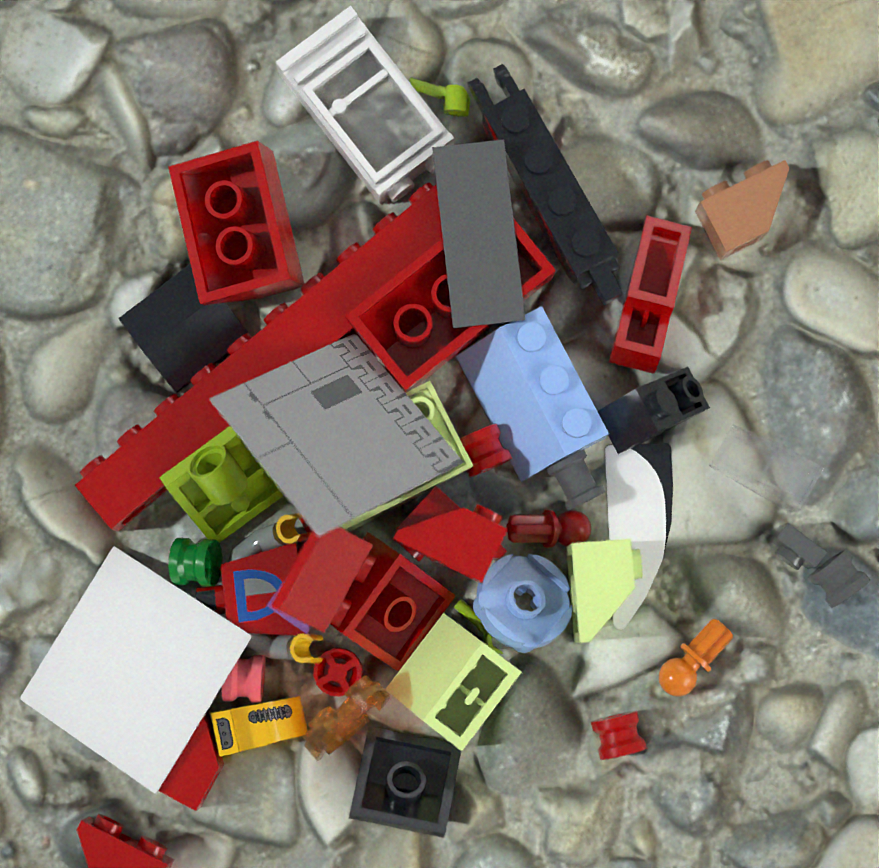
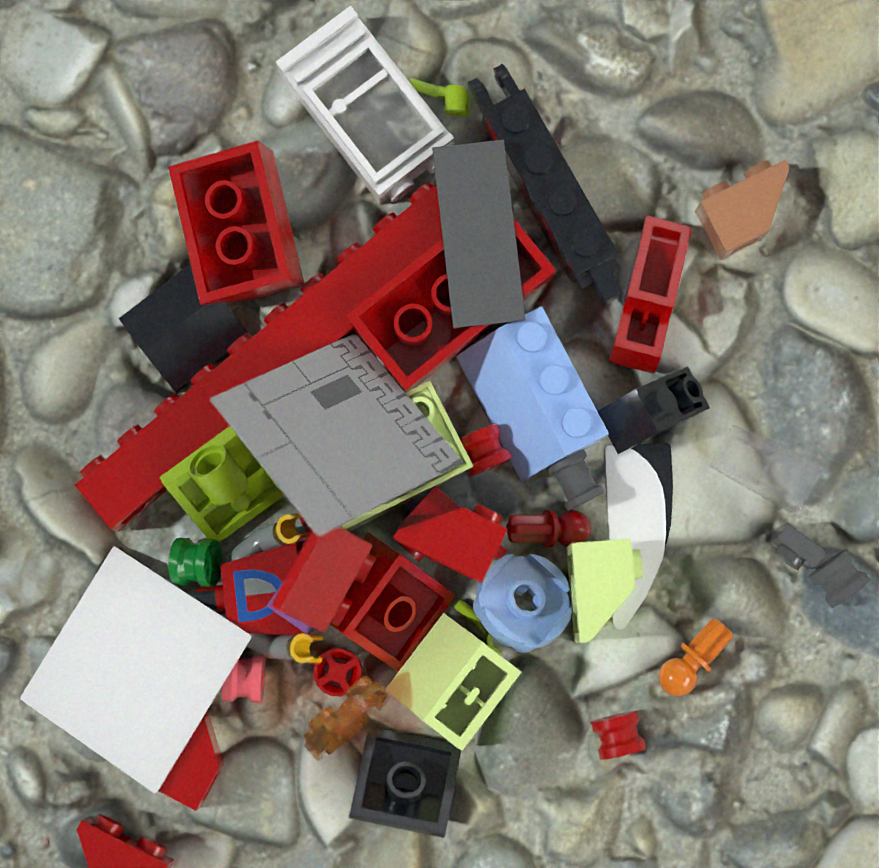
(258, 725): yellow leg -> none

